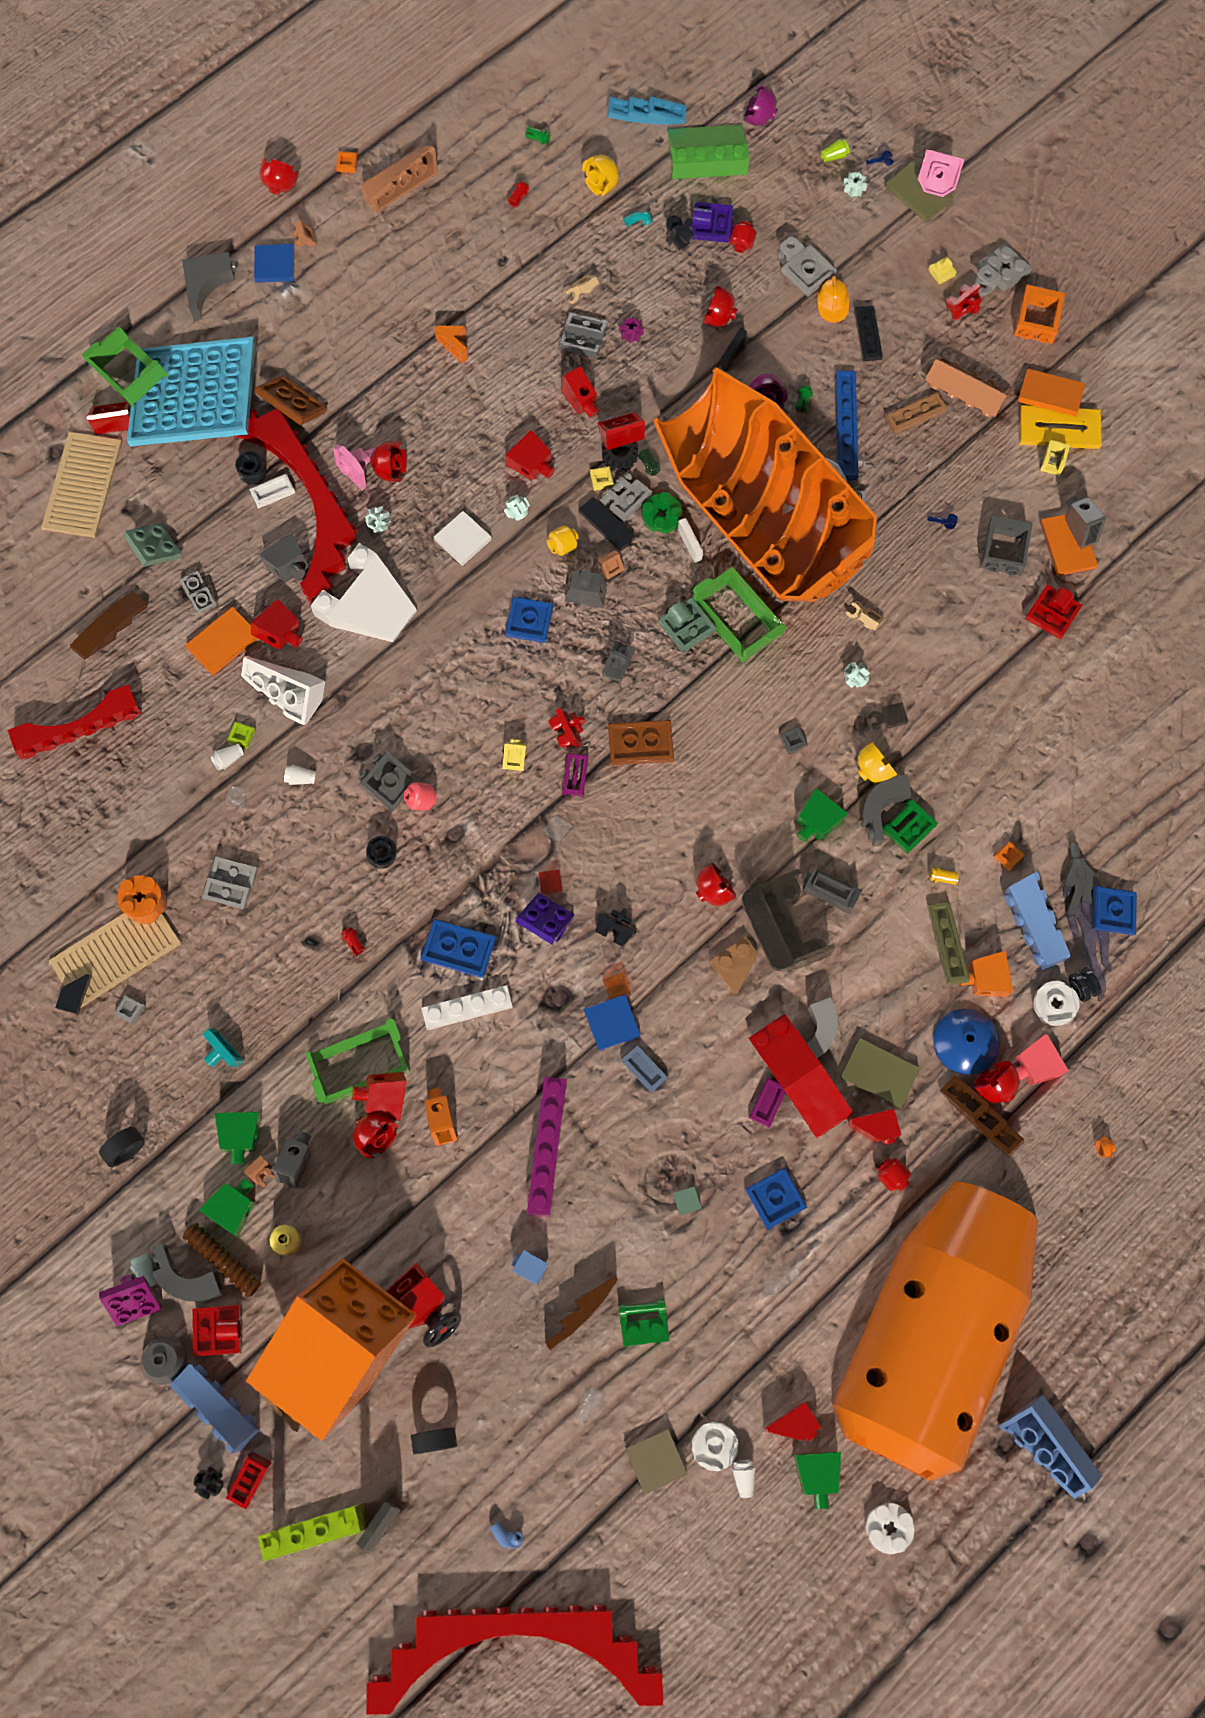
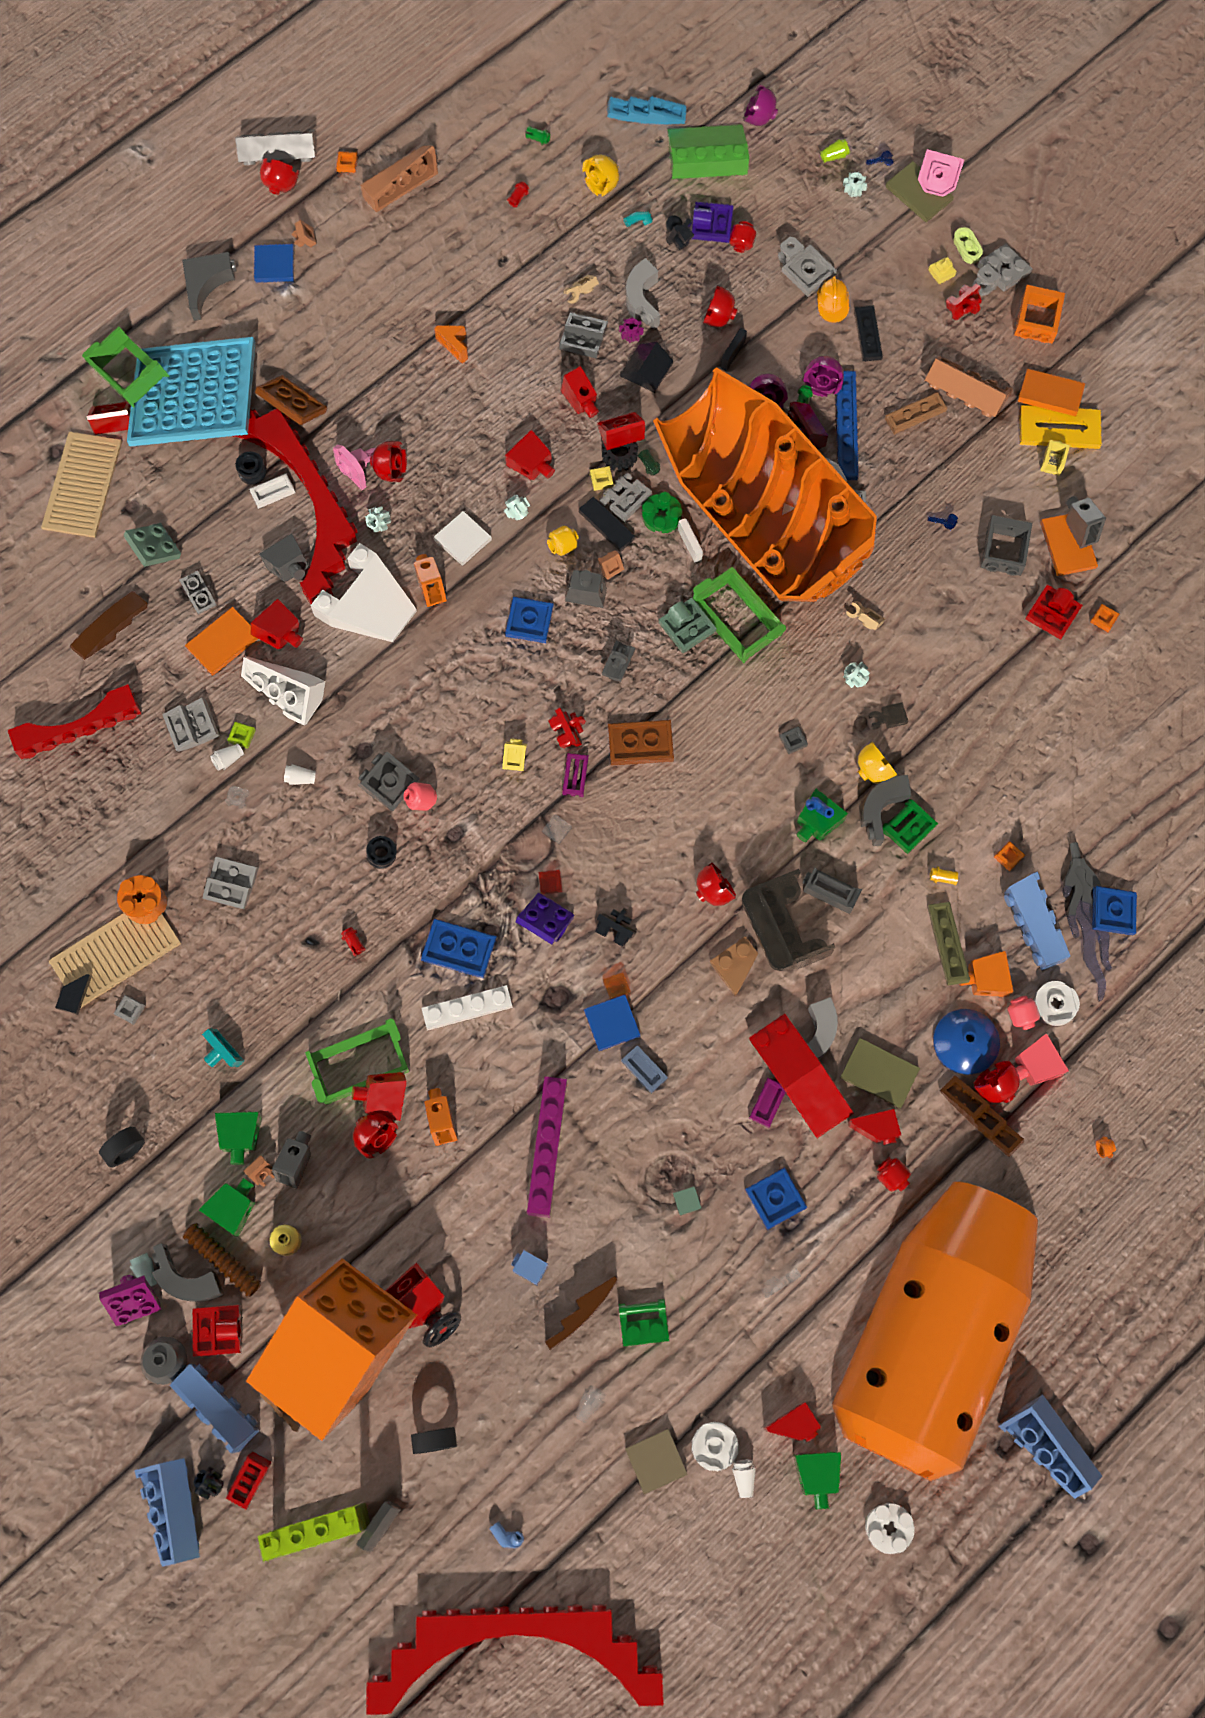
(170, 1510): none -> medium blue wedge
(191, 725): none -> light grey slope
(276, 146): none -> wedge
(427, 574): none -> orange torso
(640, 279): none -> light grey arch
(647, 366): none -> black slope
(808, 423): none -> dark red slope
(820, 807): none -> blue arm
(824, 376): none -> magenta cylinder
(969, 246): none -> yellowish green plate
(1023, 1012): none -> coral head
(1085, 984): black wheel -> none
(1105, 618): none -> orange tile

